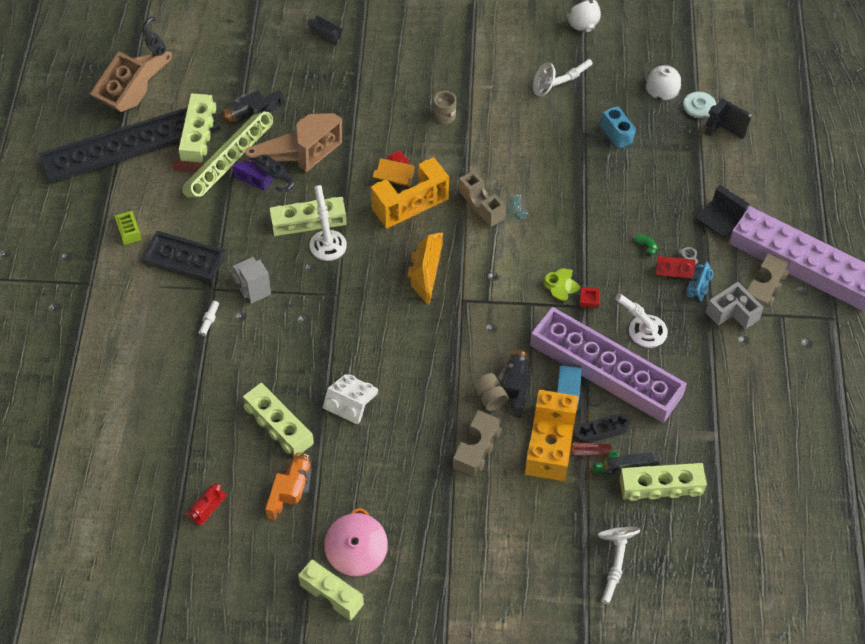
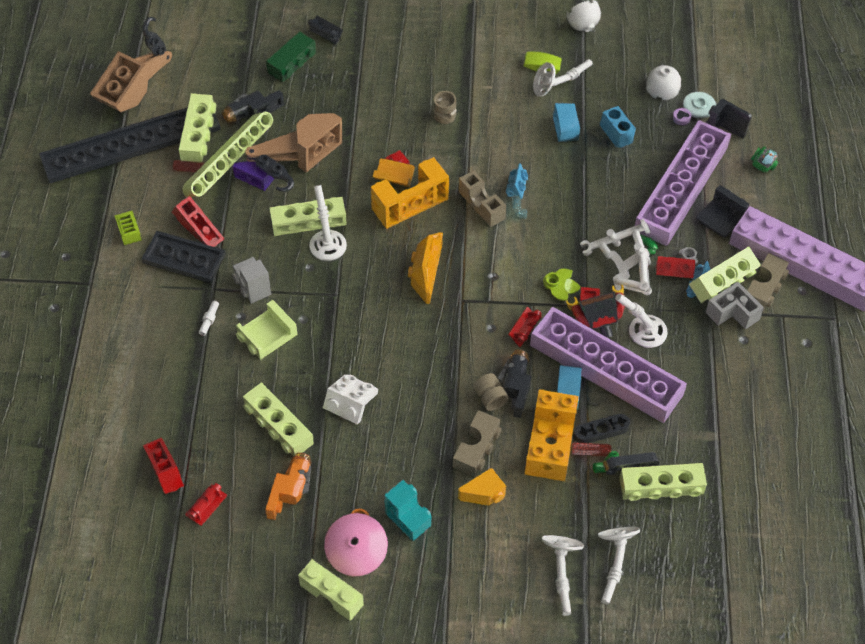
(163, 466): none -> red slope
(196, 222): none -> red slope
(267, 331): none -> yellowish green panel
(291, 56): none -> dark green brick
(405, 512): none -> teal brick
(483, 489): none -> light orange slope
(517, 182): none -> dark azure hinge
(524, 325): none -> red hinge
(534, 60): none -> lime slope
(561, 548): none -> white dish
(566, 122): none -> dark azure piece
(599, 311): none -> torso
(641, 257): none -> white piece
(681, 116): none -> lavender tile
(683, 182): none -> lavender brick
(725, 274): none -> yellowish green brick
(764, 159): none -> head

